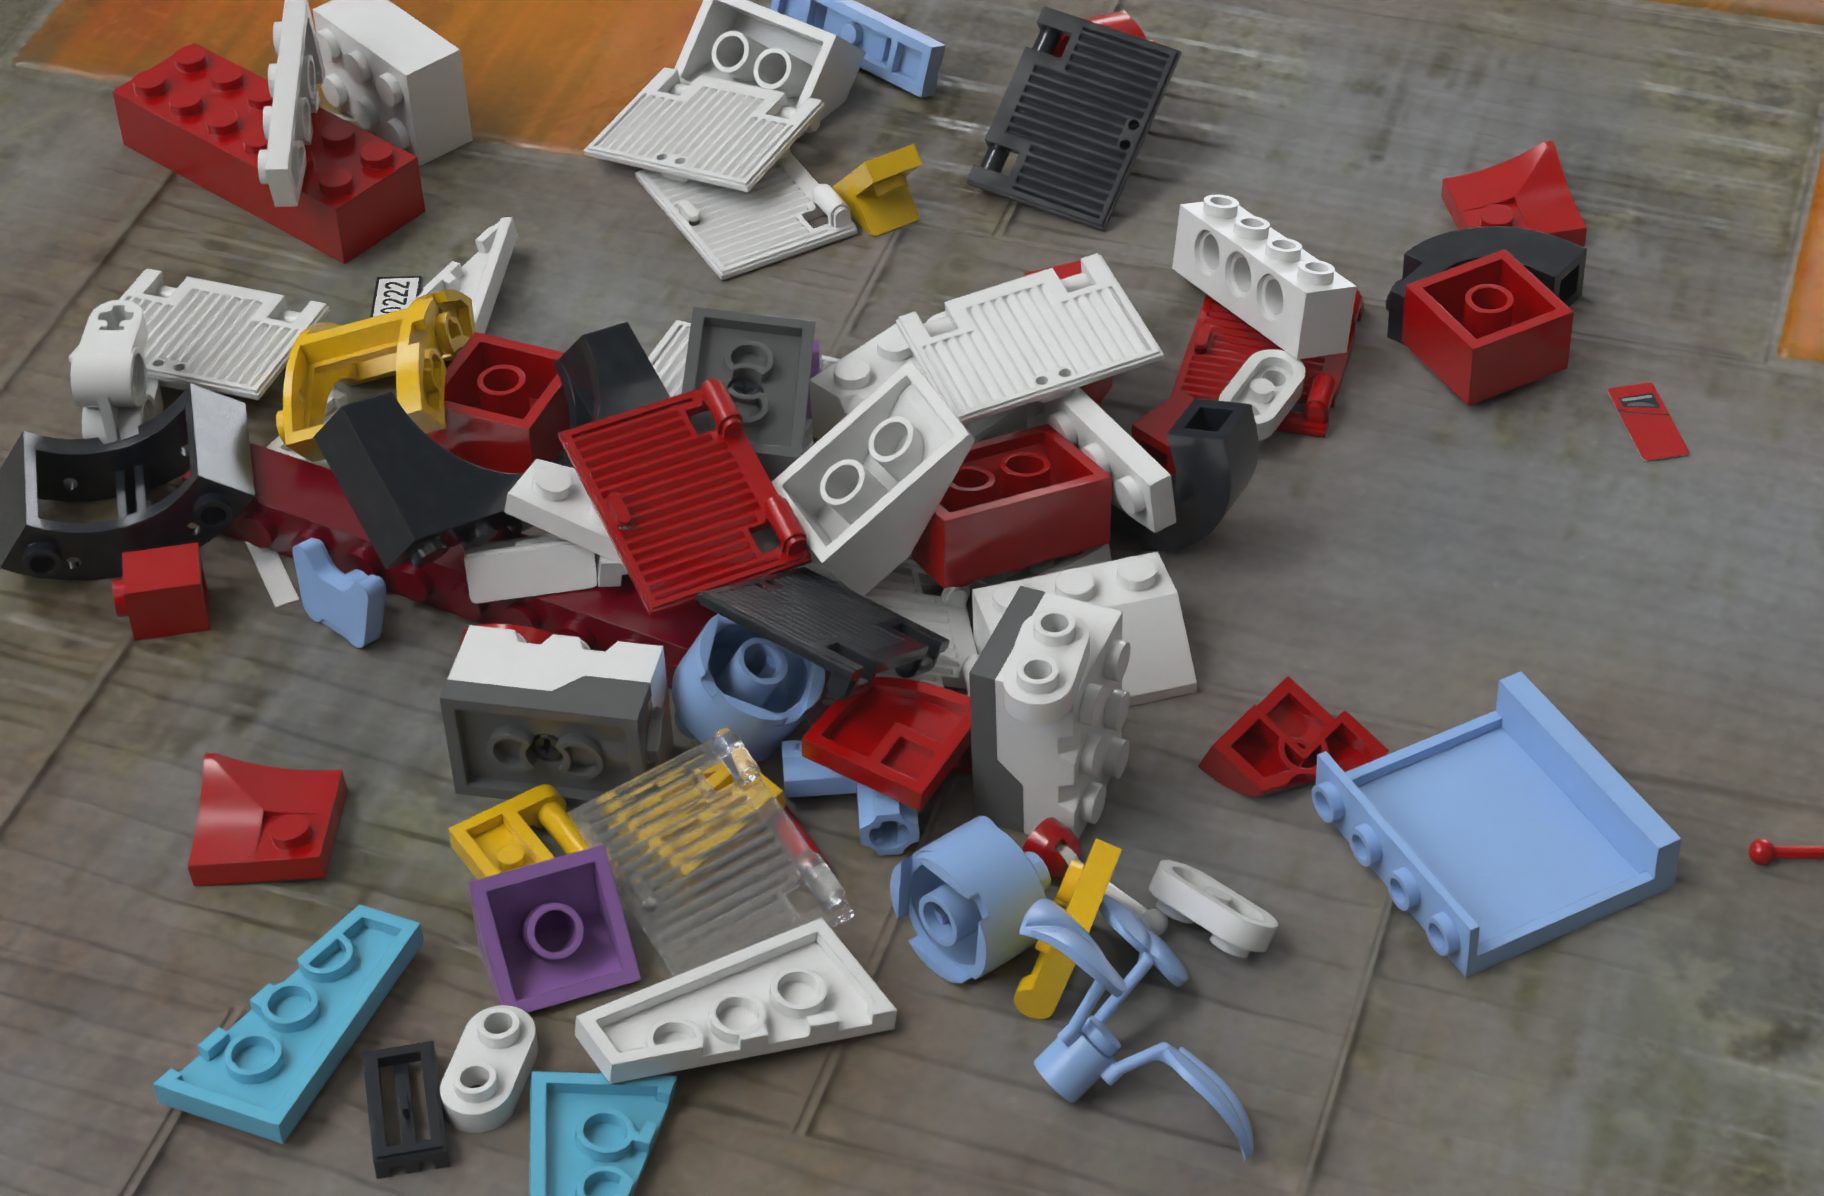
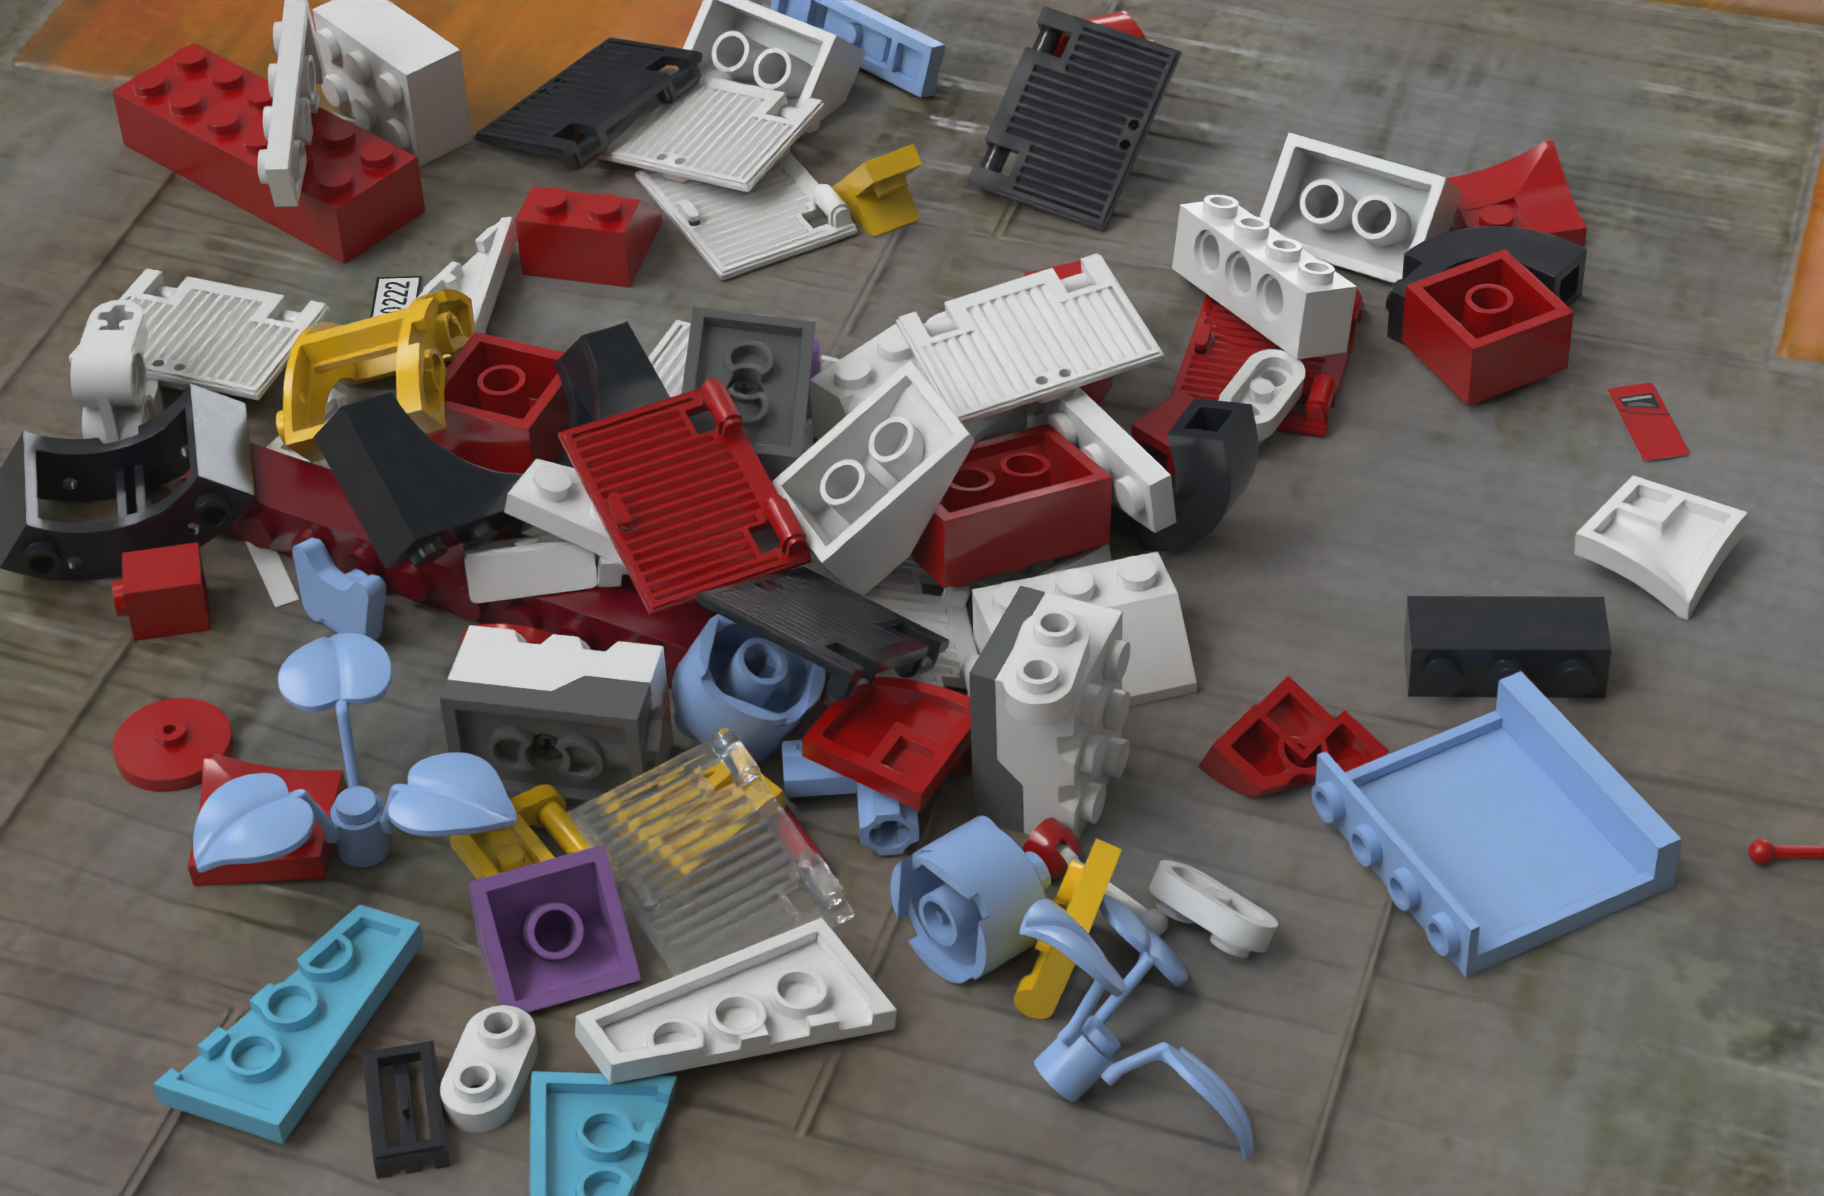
(167, 742): none -> red piece
(261, 821): none -> light blue plant
(584, 236): none -> red slope
(592, 99): none -> black window
(1356, 206): none -> white slope
(1474, 641): none -> black brick
(1662, 540): none -> white plate

